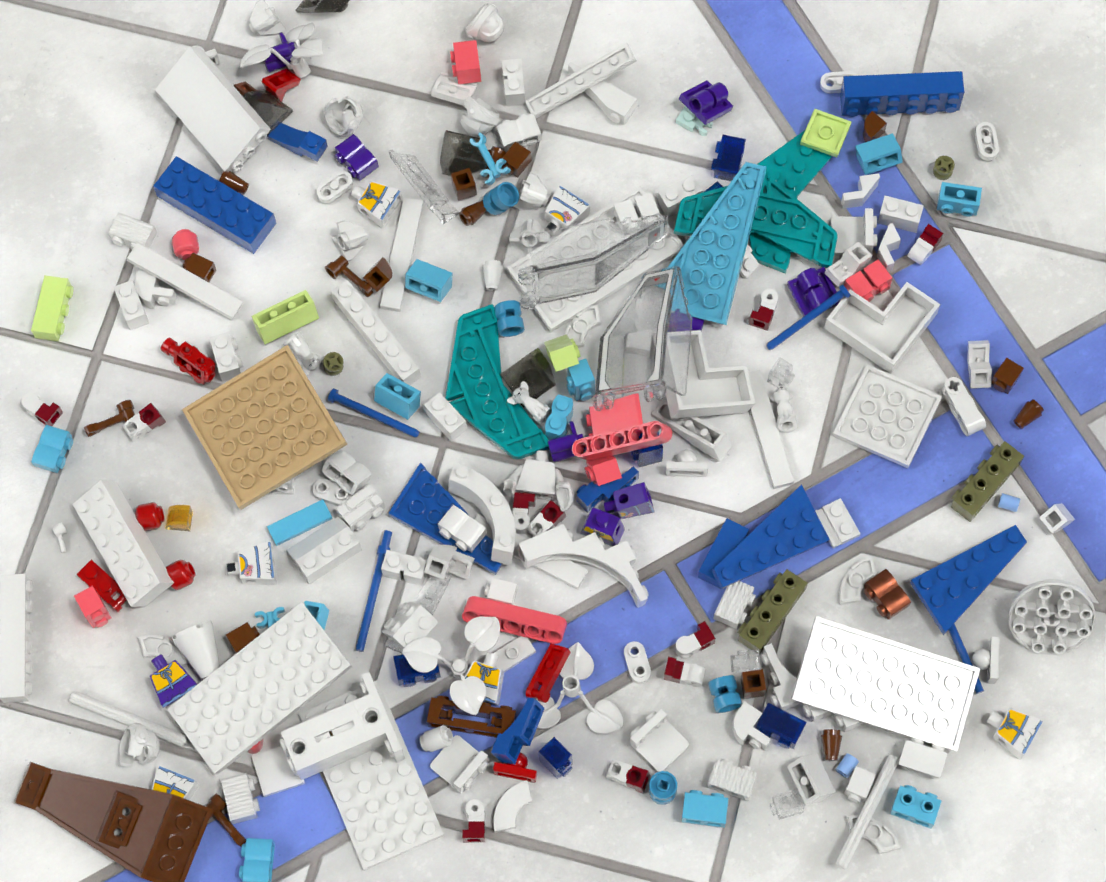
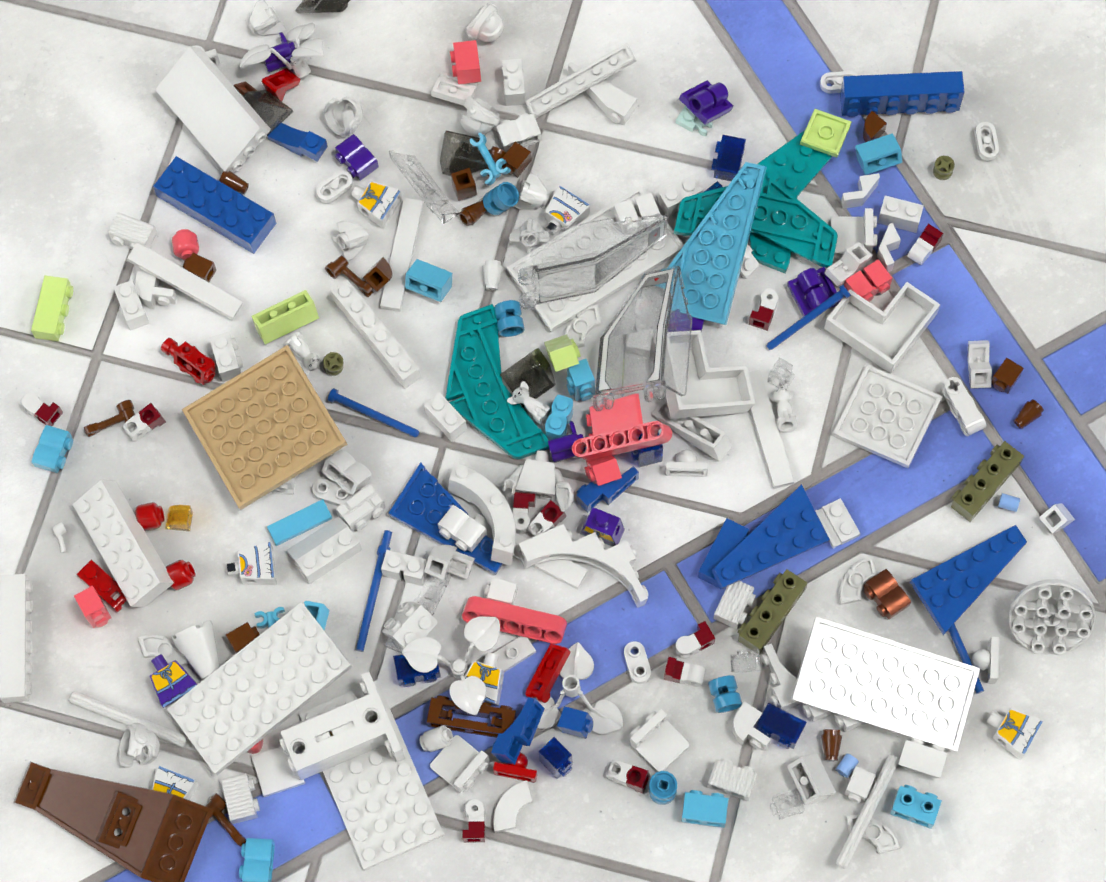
(397, 396): medium azure brick -> none
(575, 722): none -> blue brick
(631, 501): dark purple torso -> none
(753, 684): reddish brown brick -> none
(959, 199): medium azure brick -> none

